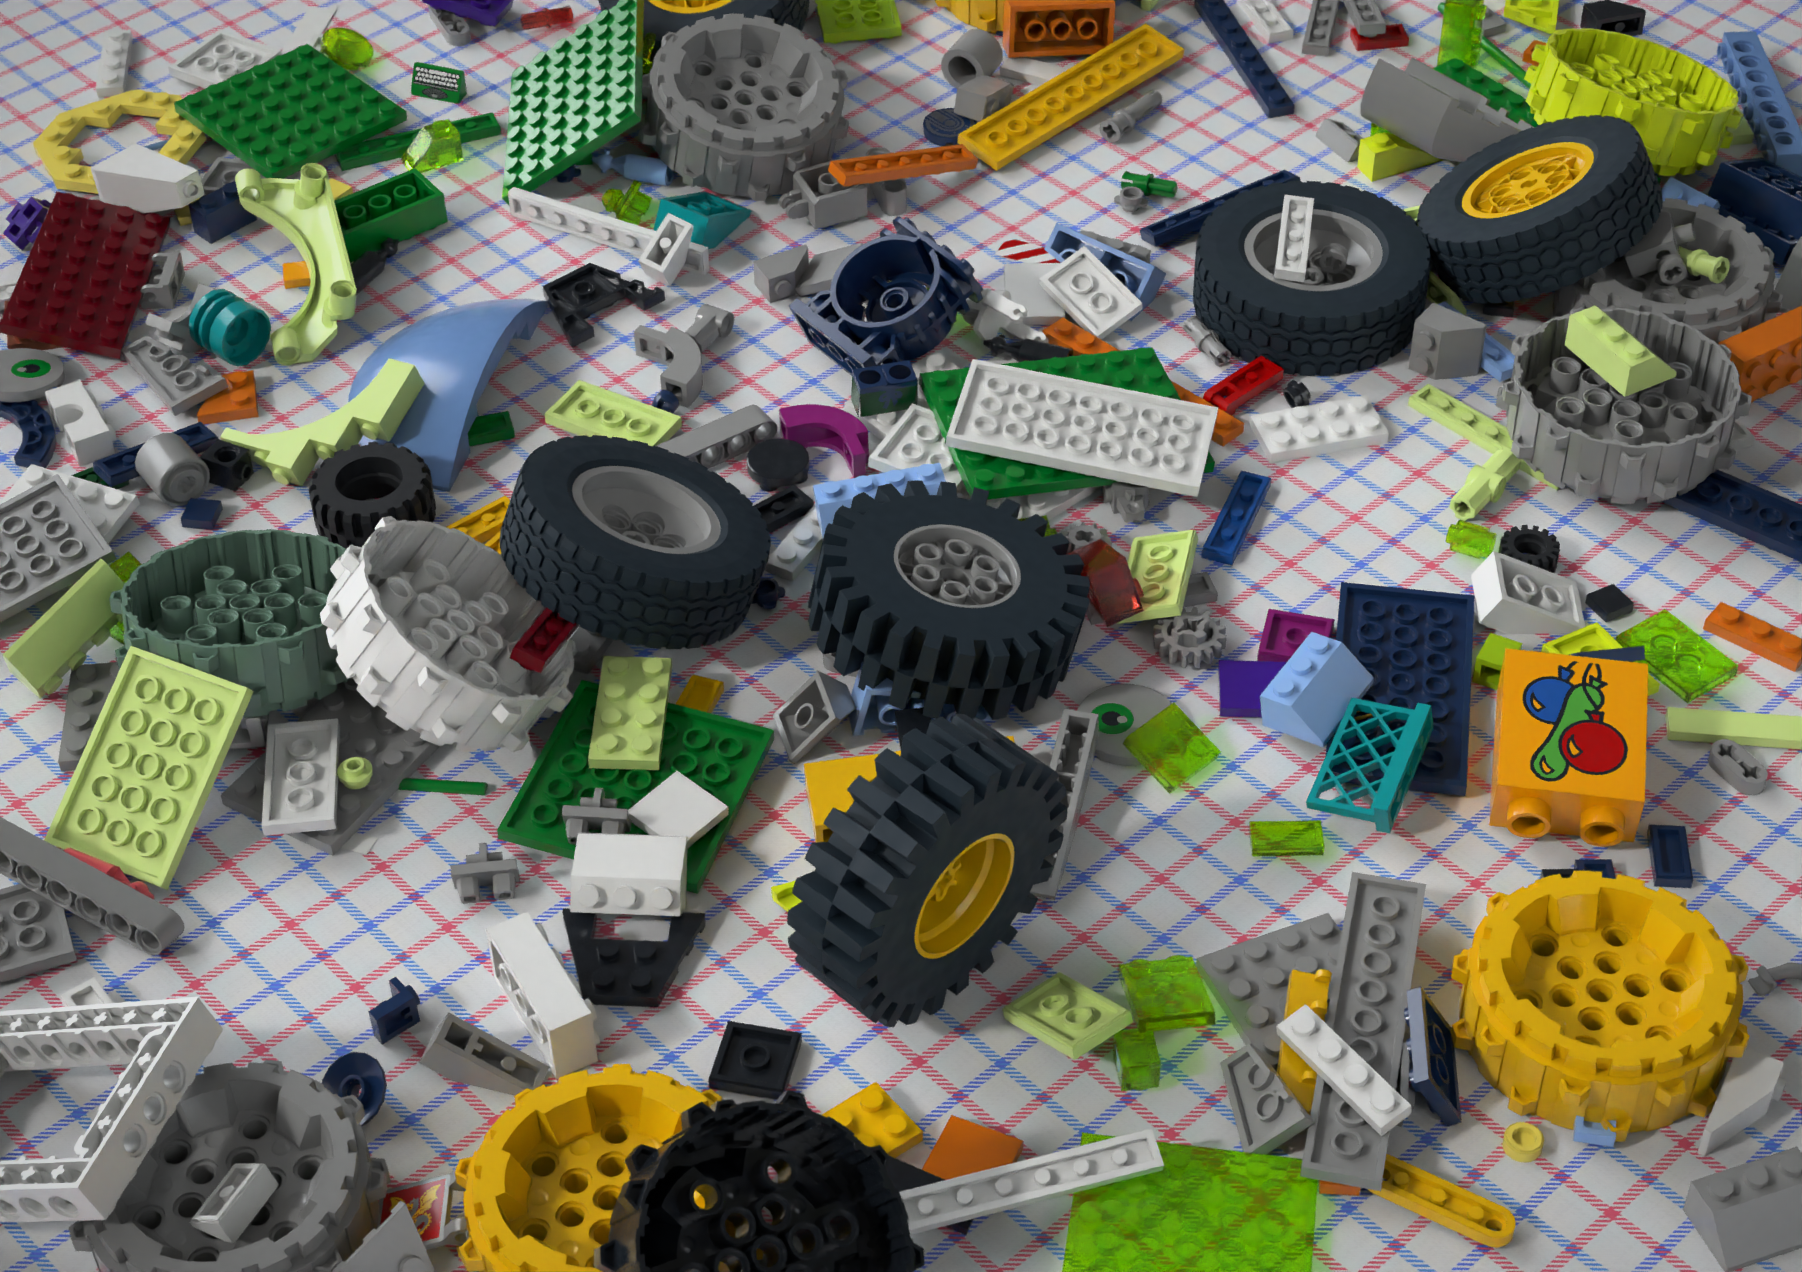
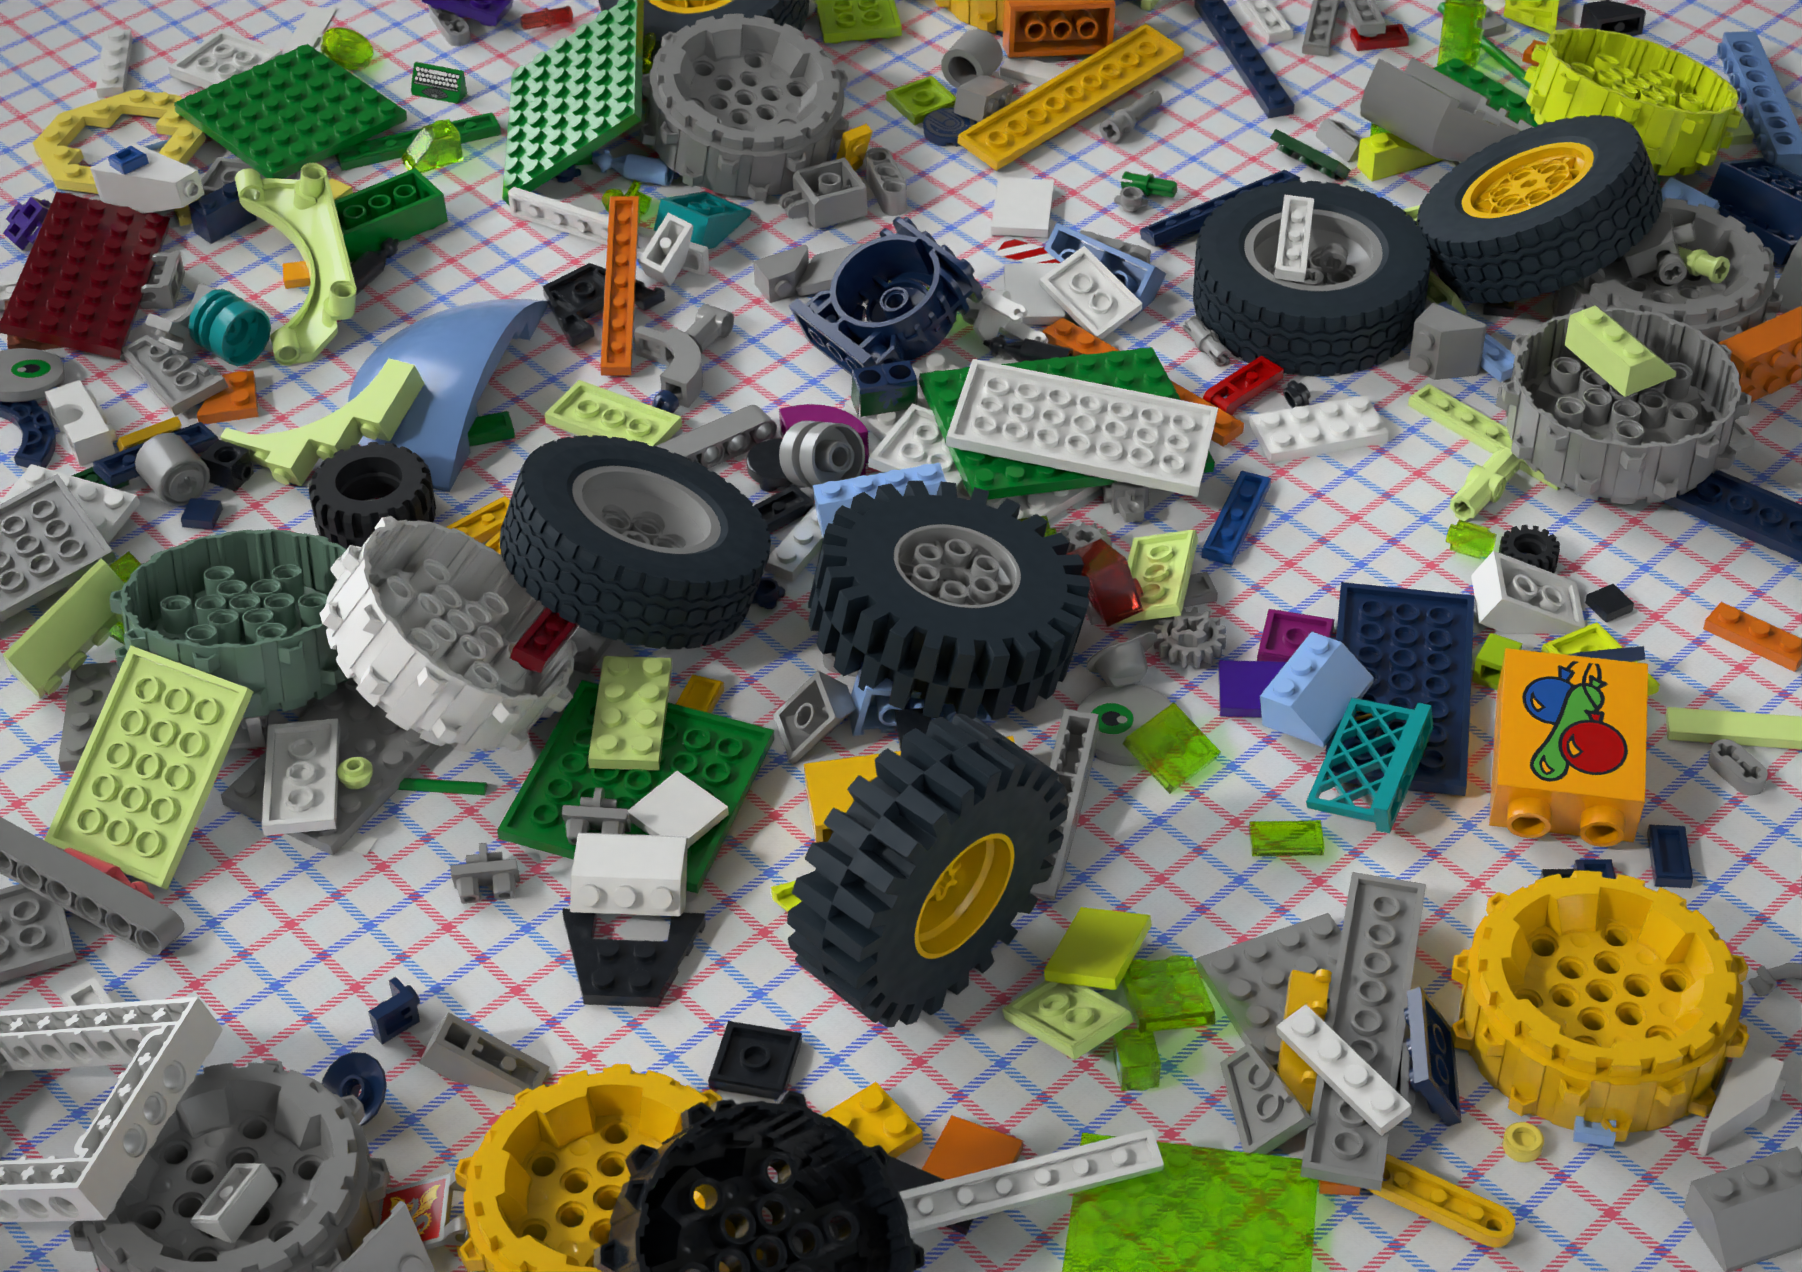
(128, 160): none -> blue tile
(143, 435): none -> yellow tile
(543, 994): white brick -> none
(620, 286): none -> orange plate
(821, 453): none -> light grey wheel
(854, 145): none -> yellow plate
(902, 165): orange plate -> none
(920, 99): none -> lime tile
(1022, 207): none -> white tile
(1097, 948): none -> neon yellow tile
(1123, 662): none -> light grey piece
(1309, 155): none -> dark green plate
(1679, 656): clear neon green plate -> none

